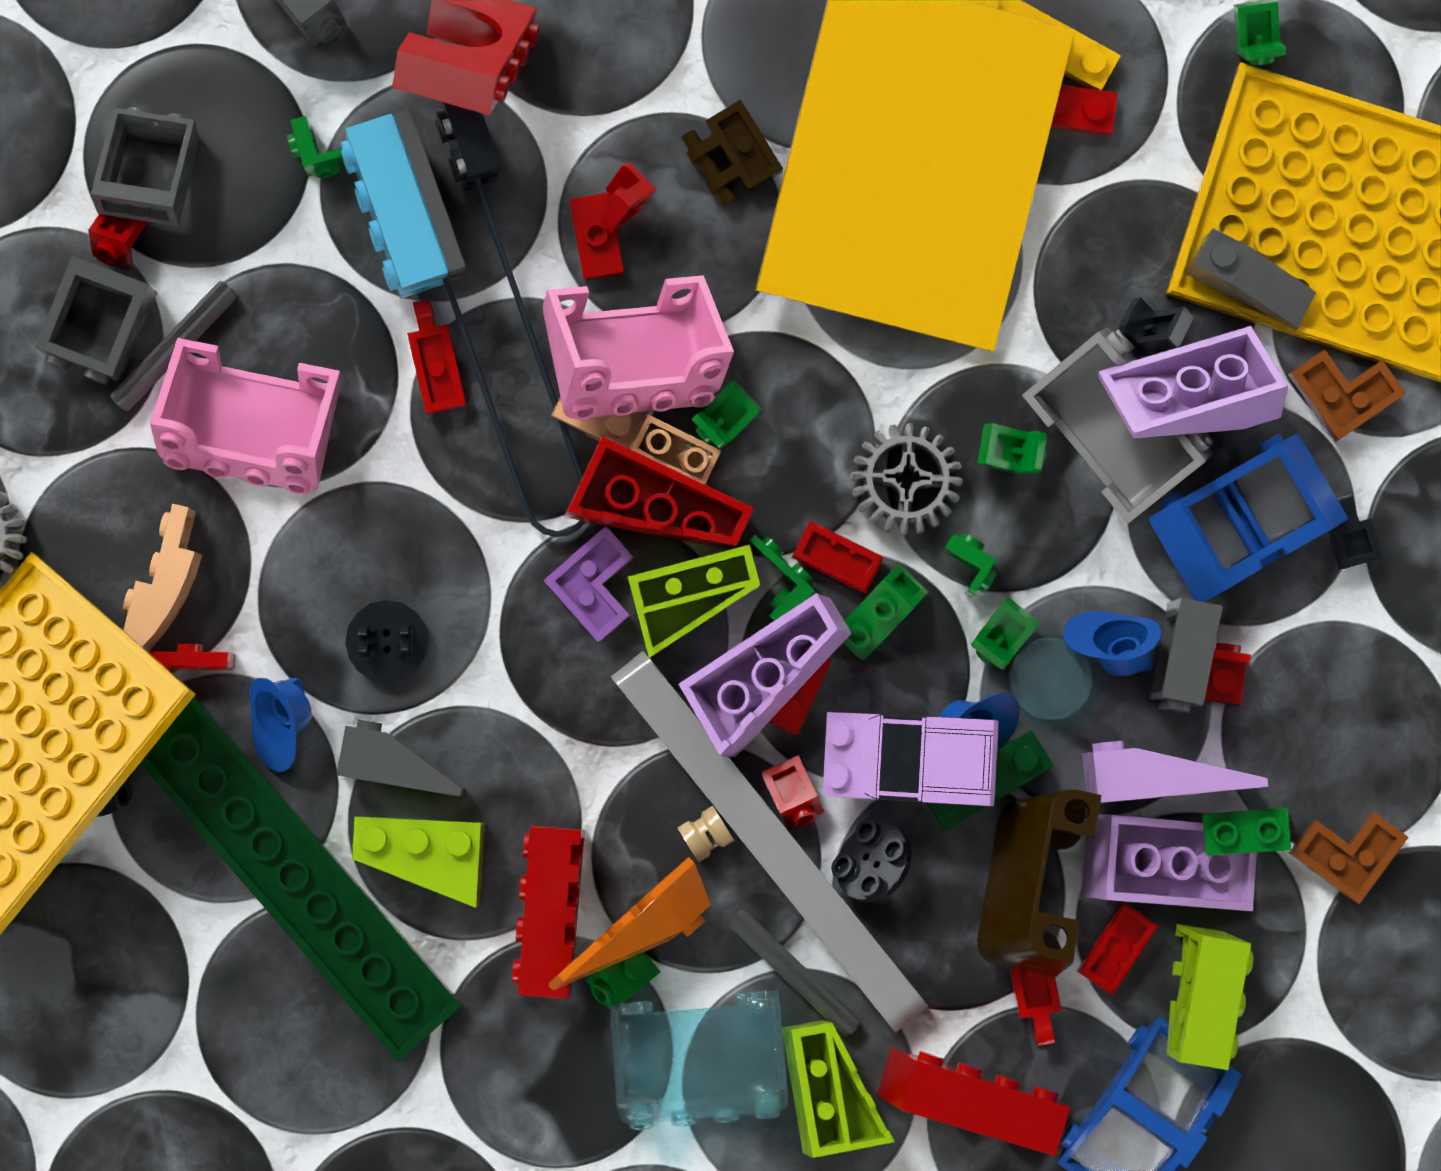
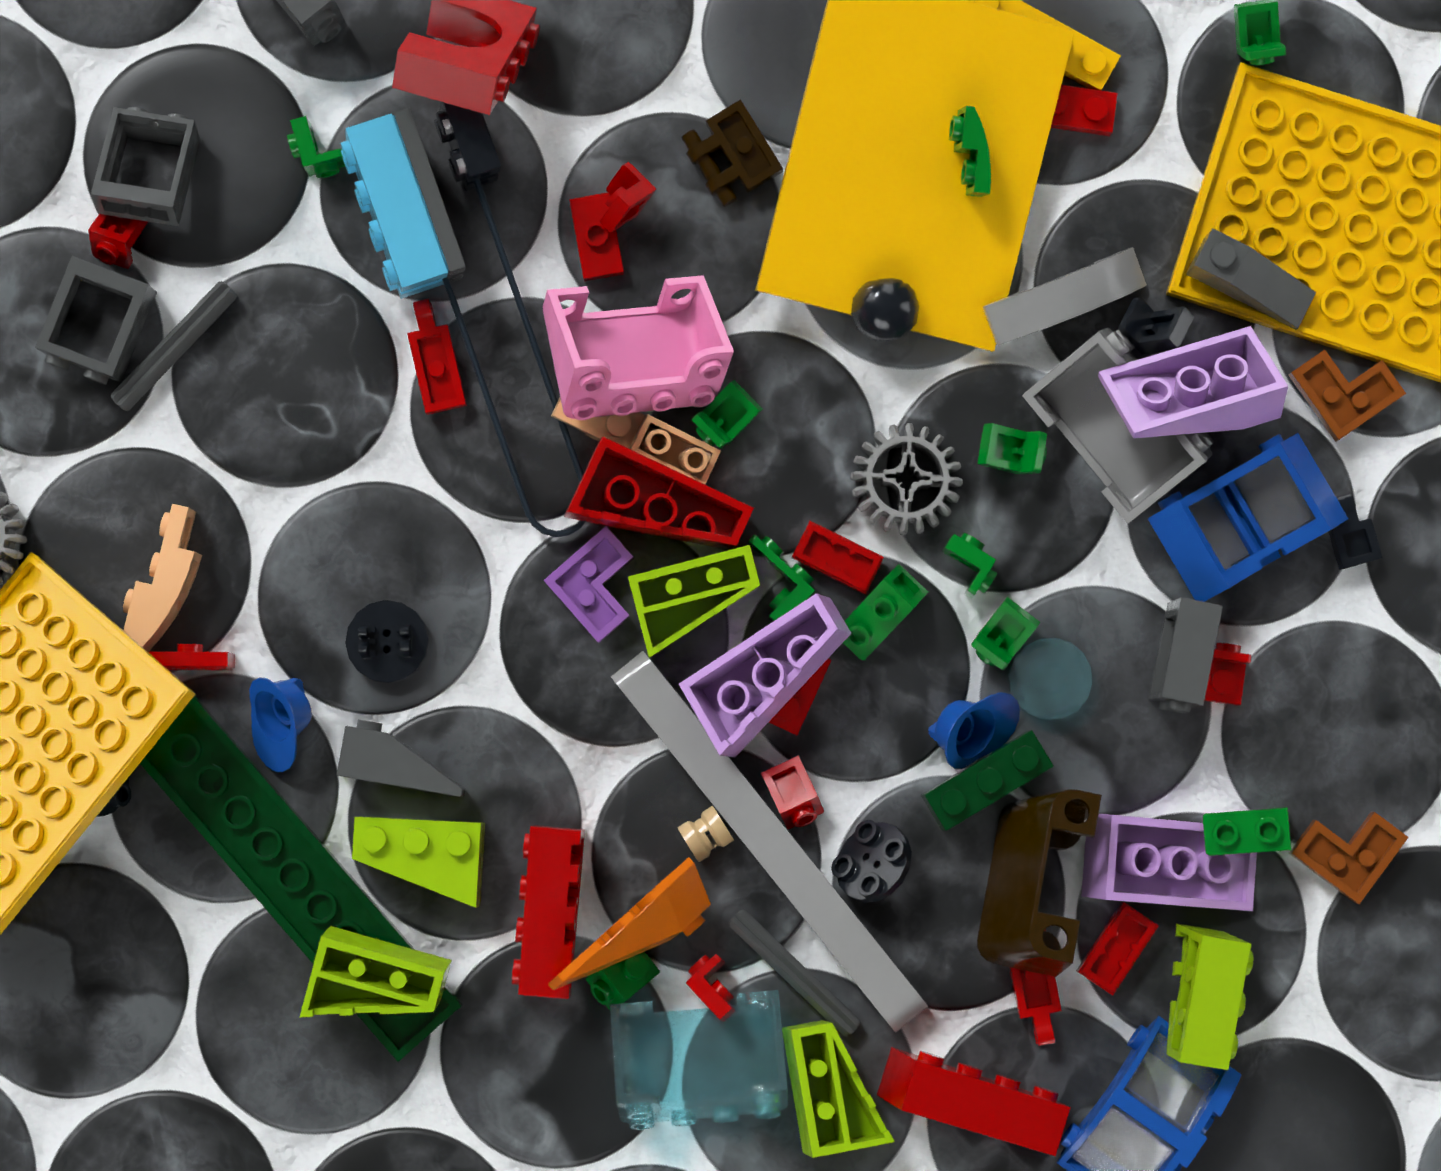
(244, 420): bright pink windscreen -> none
(372, 976): none -> lime wedge
(714, 995): none -> red bracket
(885, 309): none -> black hair
(910, 758): lavender slope -> none
(971, 139): none -> green slope
(1065, 297): none -> light grey slope
(1117, 640): blue piece -> none
(1144, 774): lavender slope -> none

